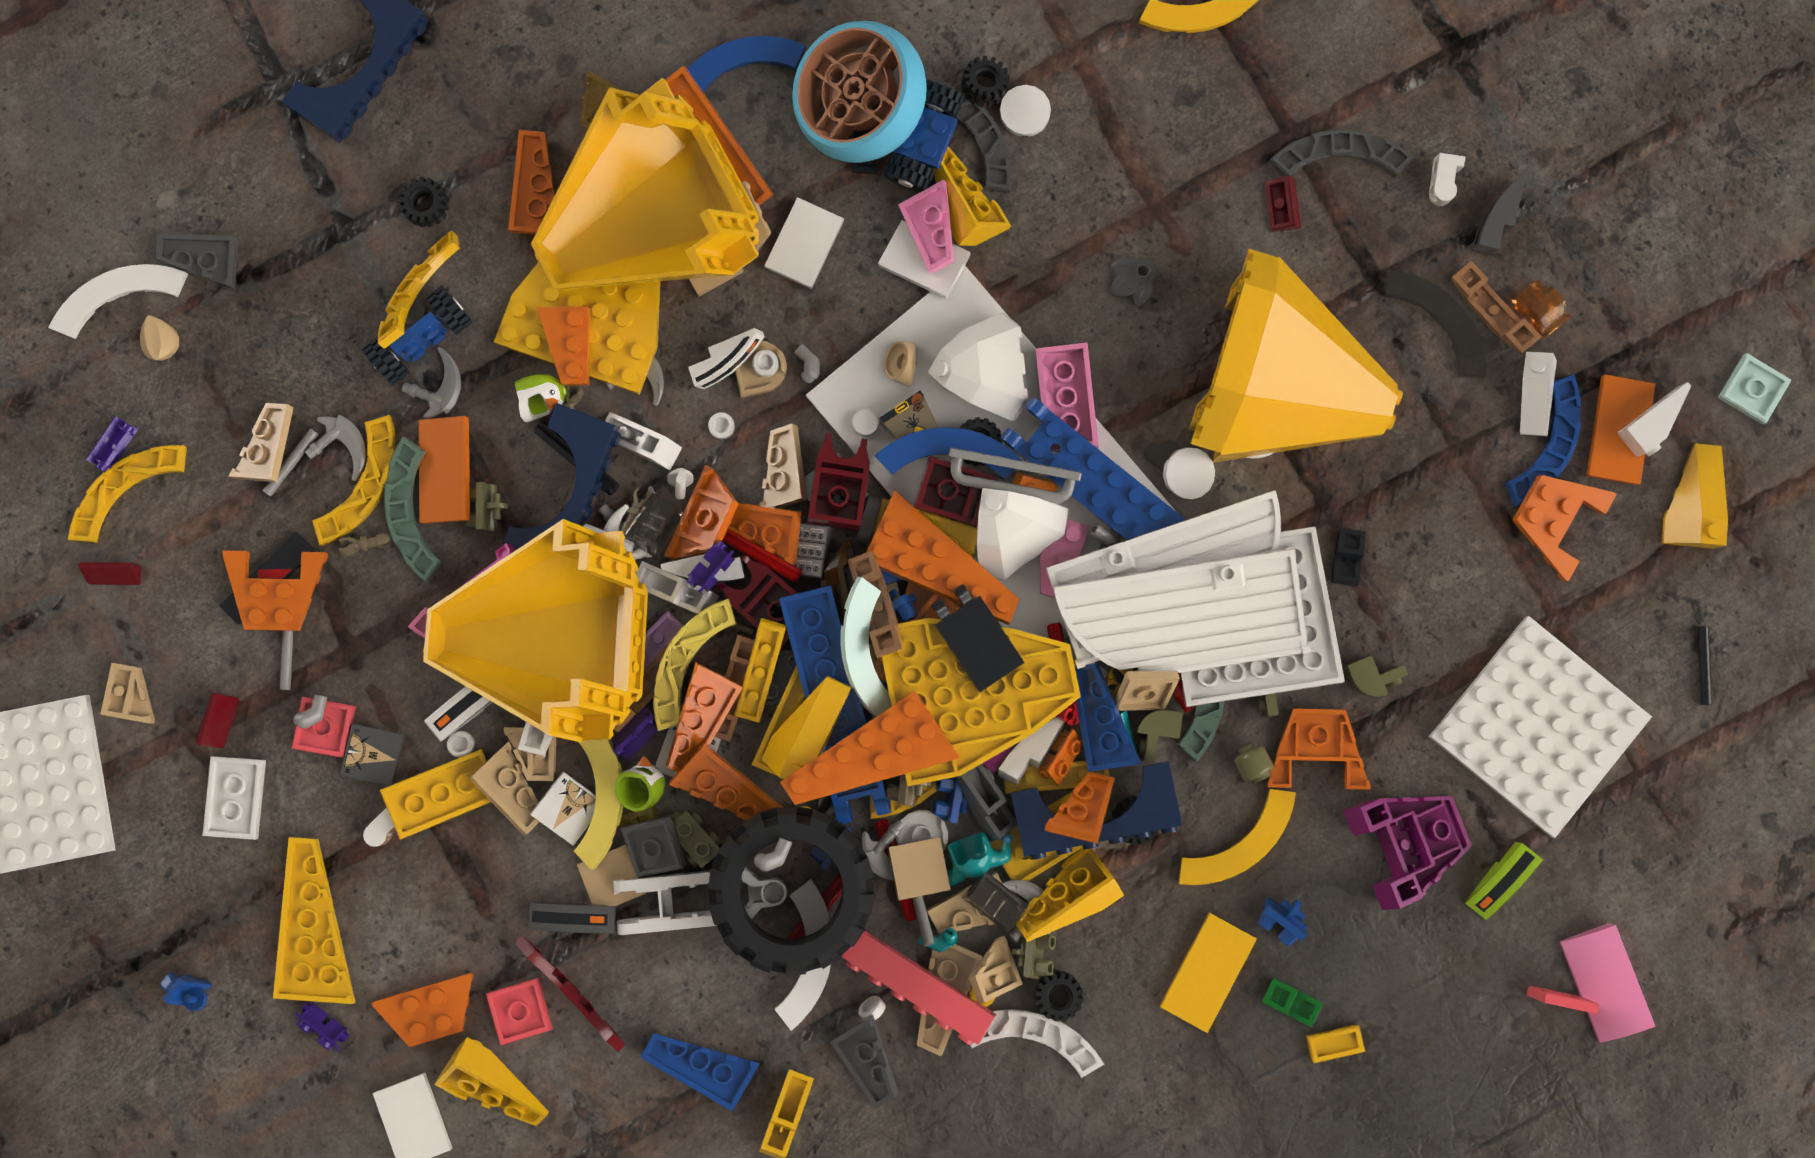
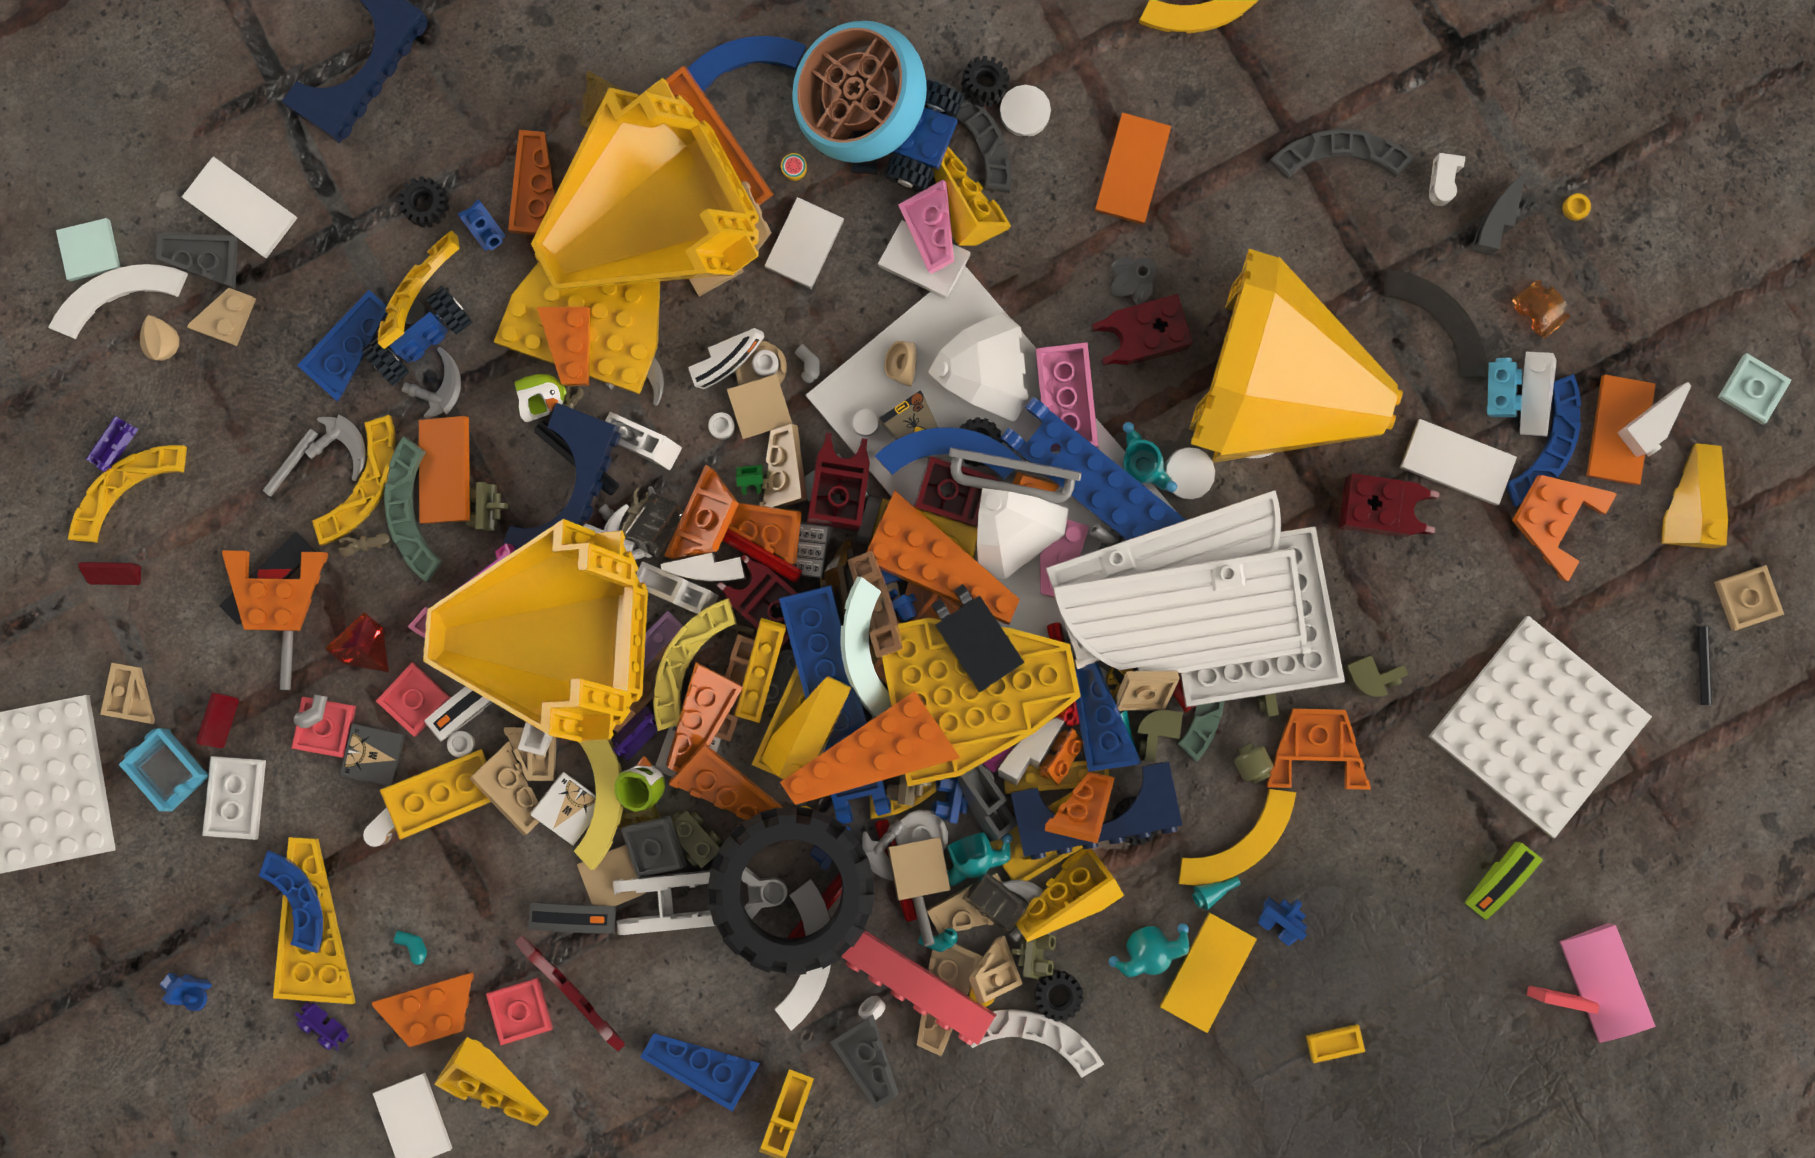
(88, 249): none -> light aqua tile
(163, 769): none -> window
(225, 317): none -> tan wing
(239, 207): none -> white tile
(265, 451): tan wing -> none
(302, 898): none -> blue tile
(340, 351): none -> blue wing
(361, 645): none -> clear red slope
(413, 698): none -> coral tile
(414, 945): none -> teal arm
(482, 226): none -> blue hips
(680, 479): white plate -> none
(718, 560): dark purple hinge -> none
(749, 476): none -> green tile
(759, 406): none -> tan tile
(774, 859): light grey arm -> none
(793, 166): none -> tile
(1133, 168): none -> orange tile
(1136, 332): none -> dark red brick
(1145, 461): none -> teal piece
(1151, 951): none -> teal piece
(1208, 894): none -> teal cone
(1282, 204): dark red slope -> none
(1292, 1002): green slope -> none
(1348, 557): black slope -> none
(1393, 506): none -> dark red brick
(1418, 840): magenta wedge -> none
(1458, 462): none -> white tile
(1493, 310): medium nougat slope -> none
(1502, 388): none -> medium azure brick
(1576, 207): none -> yellow tile
(1749, 598): none -> tan tile

